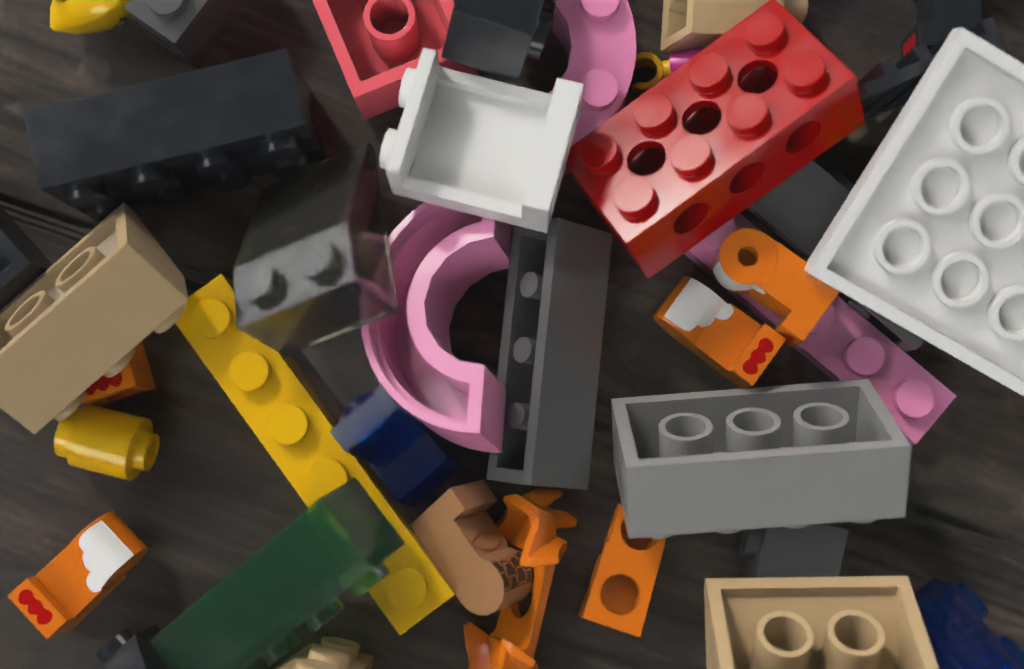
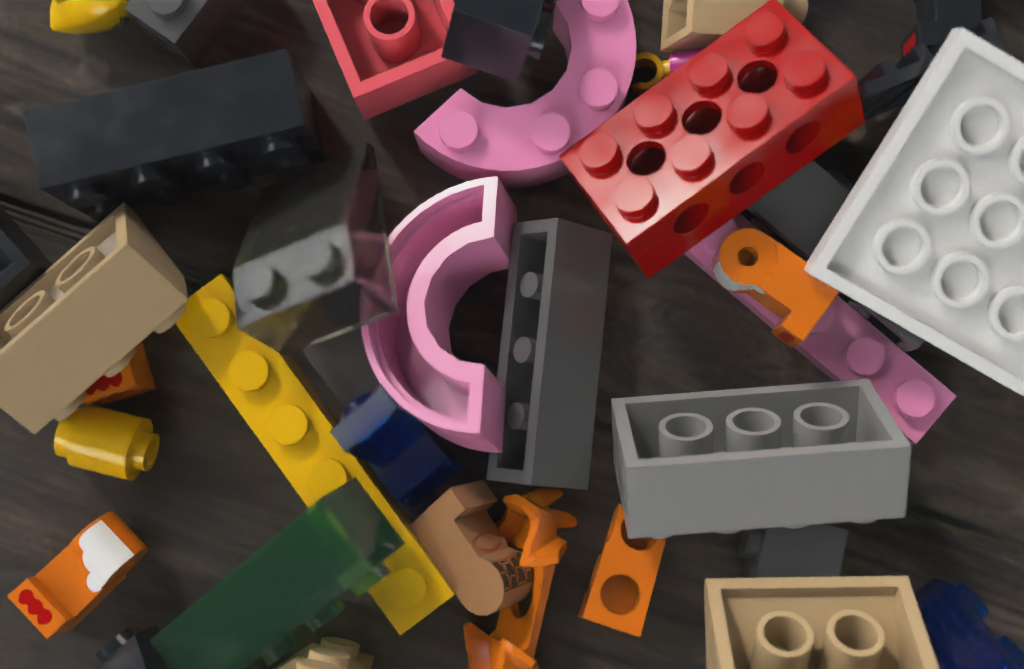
(481, 143): white panel -> none
(718, 332): orange leg -> none

